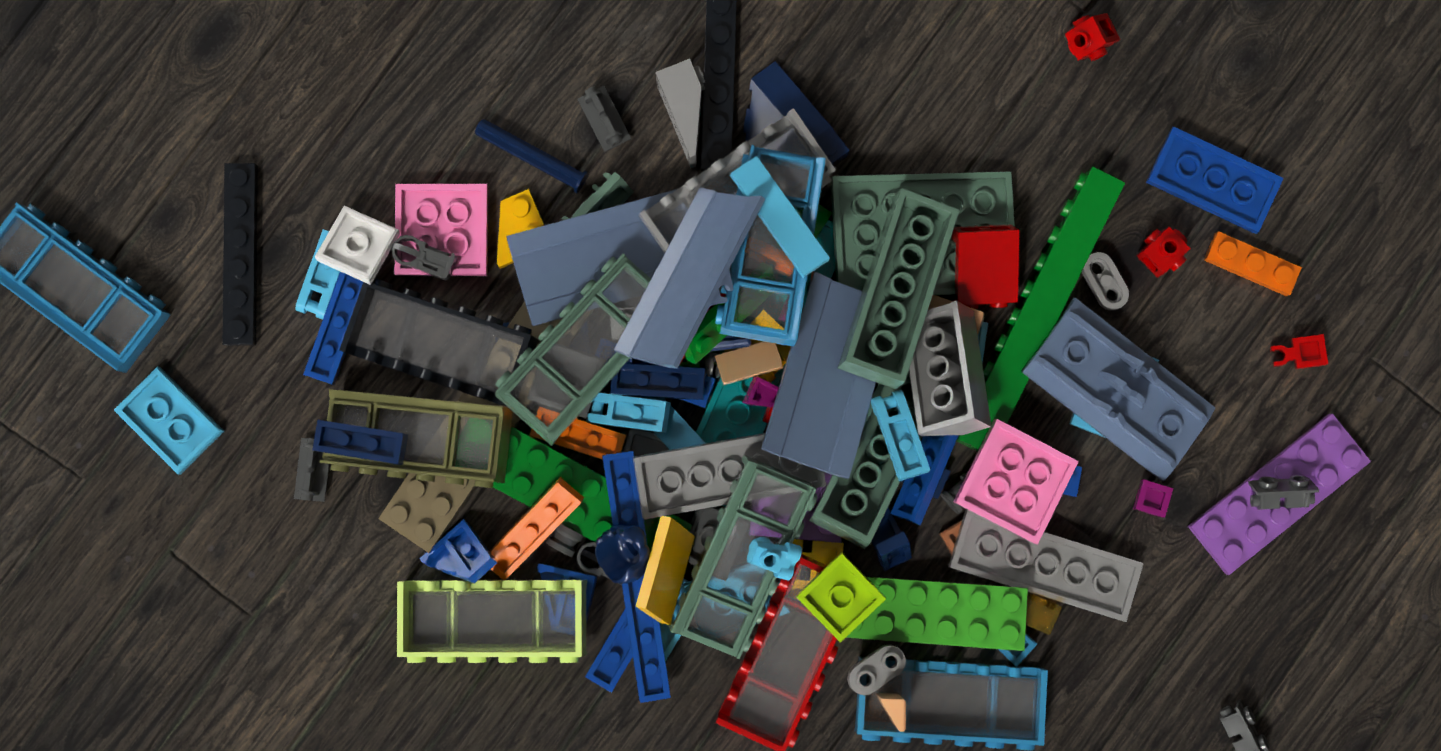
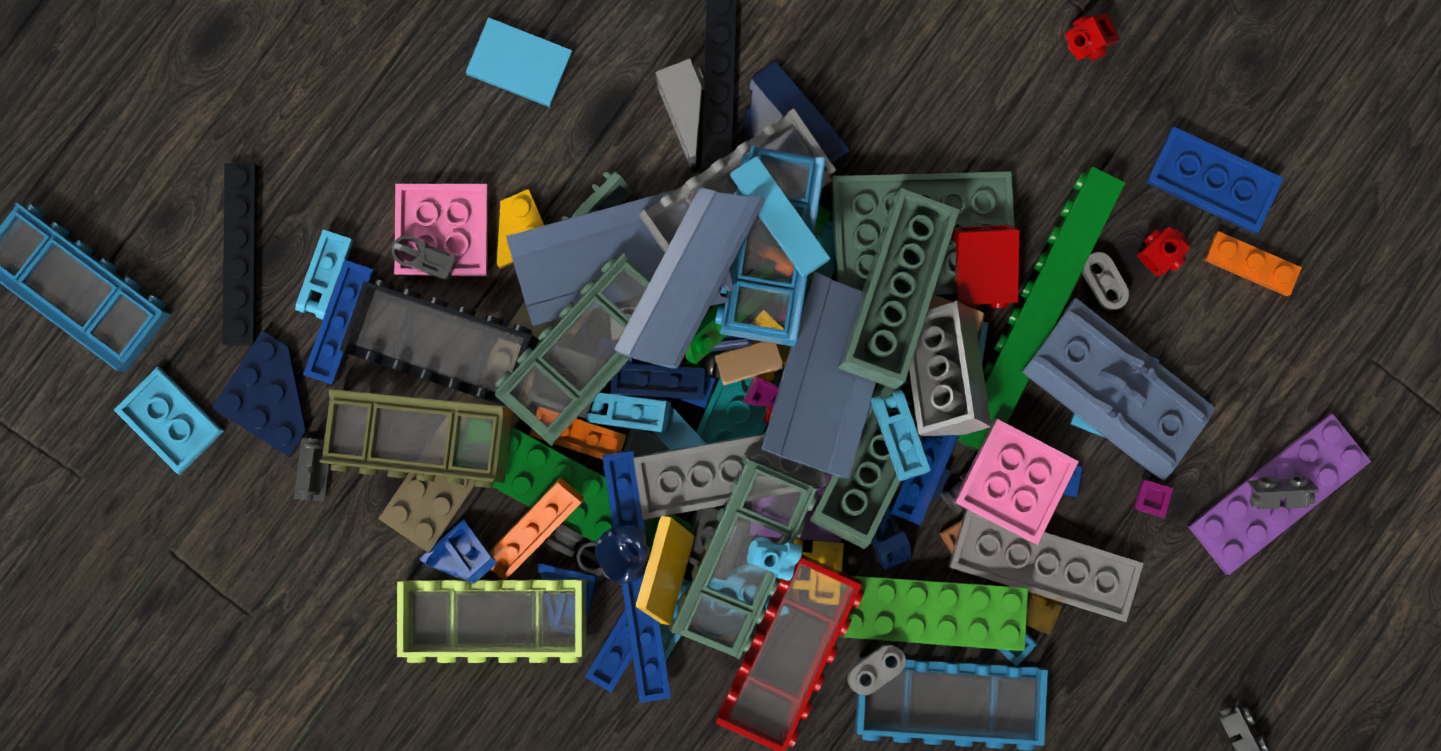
(266, 396): none -> dark blue plate
(357, 245): white tile -> none
(360, 442): dark blue plate -> none
(519, 62): none -> medium azure tile
(531, 155): dark blue axle -> none
(603, 118): dark grey hinge -> none
(840, 597): lime plate -> none
(895, 708): light nougat slope -> none
(1305, 352): red plate -> none

